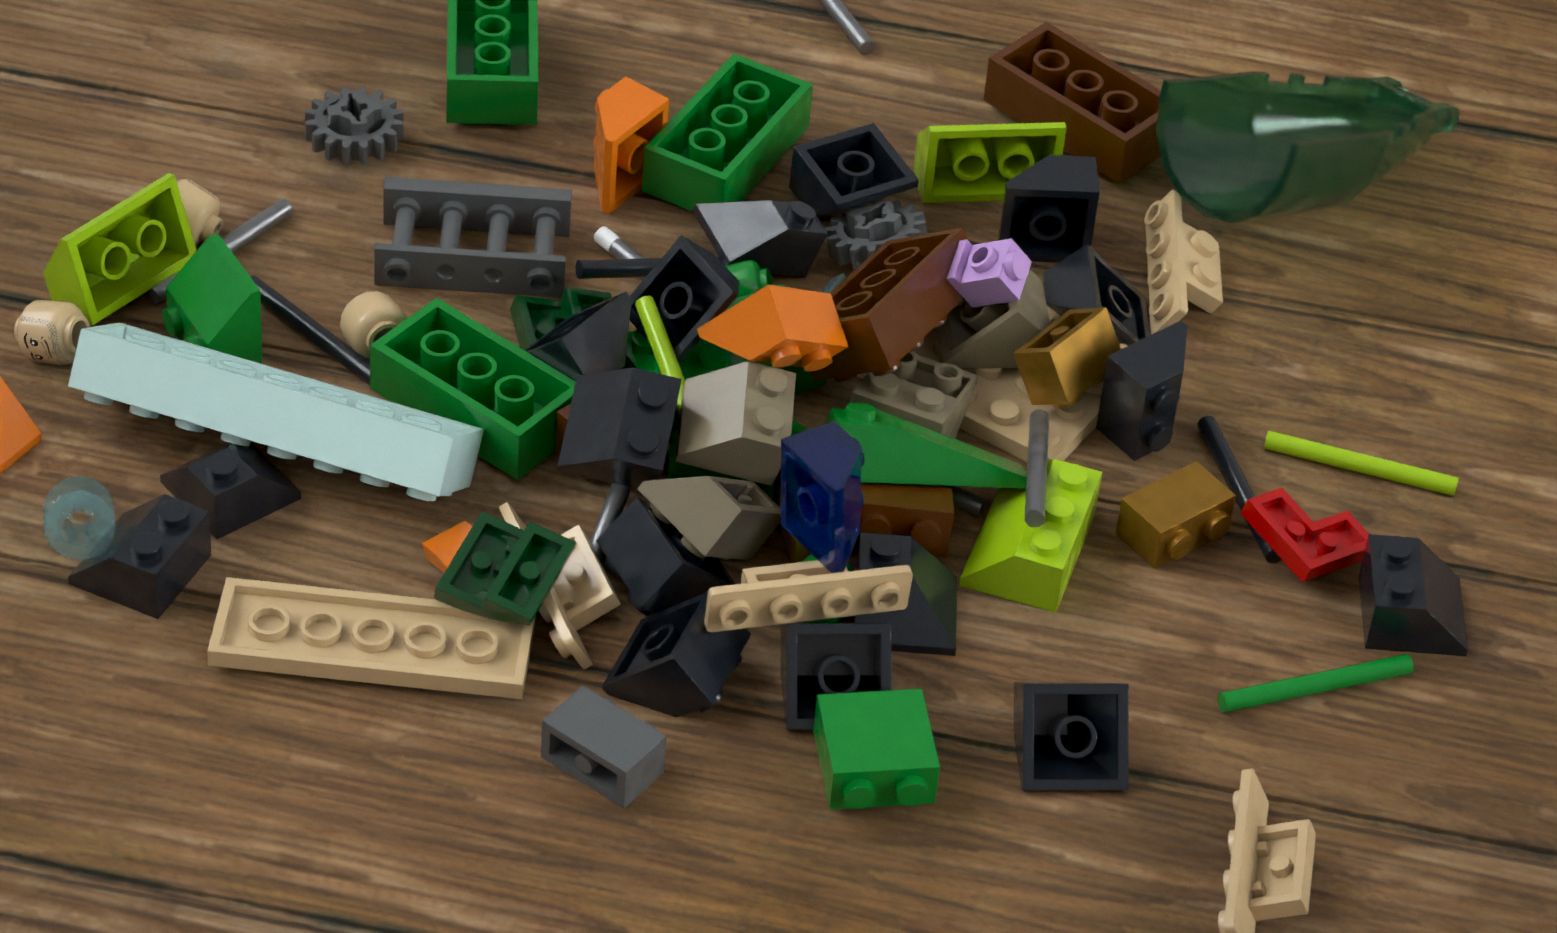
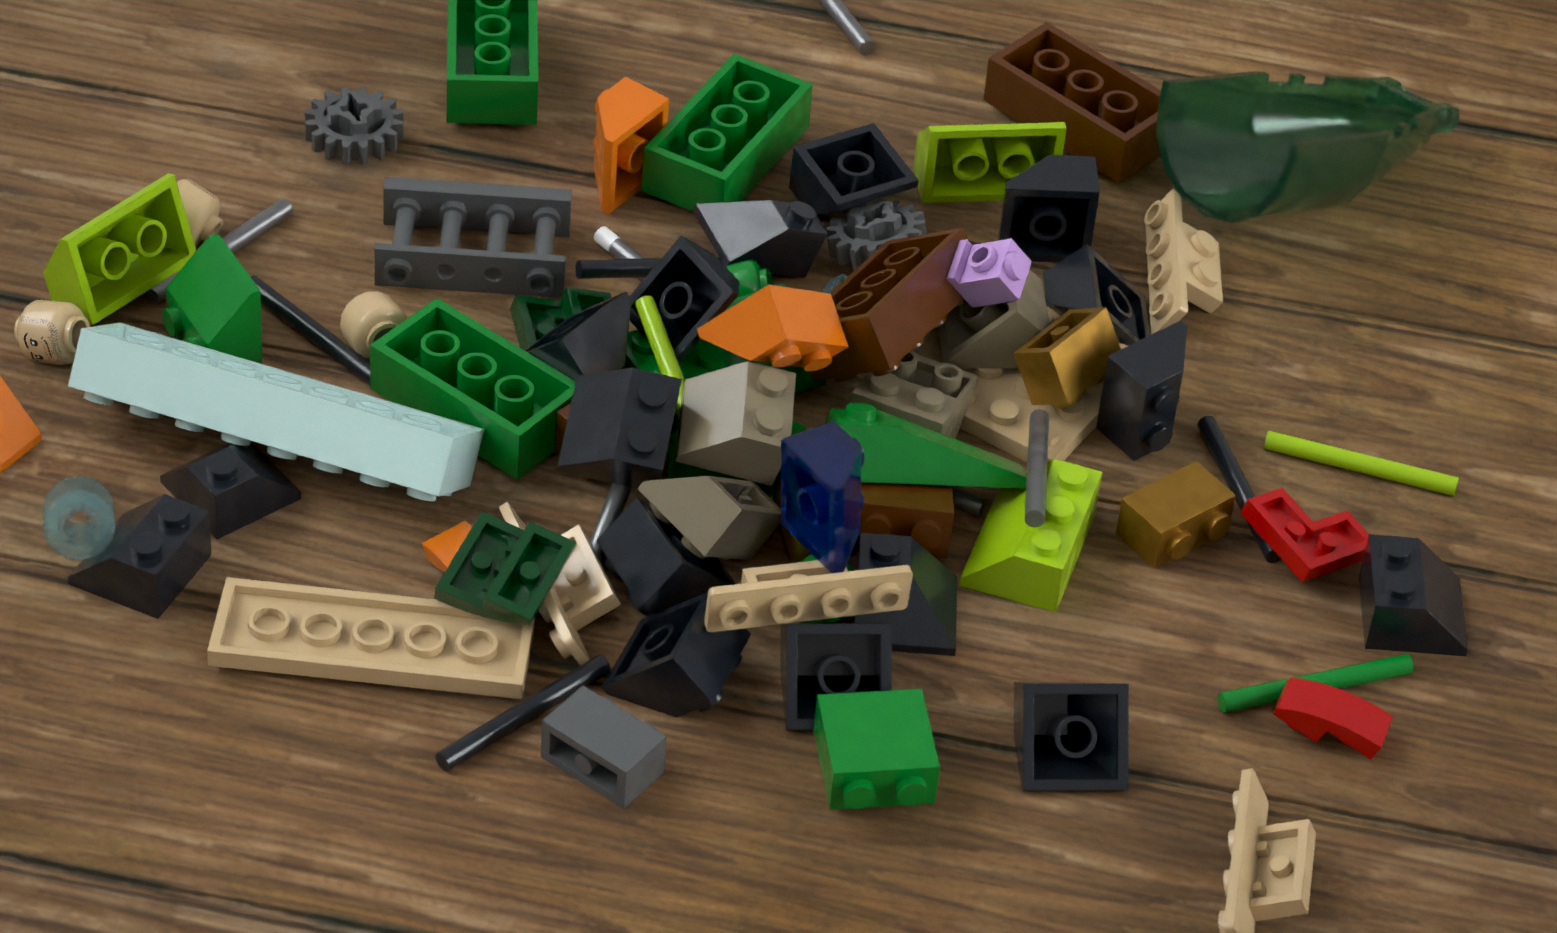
(522, 713): none -> black bar
(1320, 708): none -> red slope

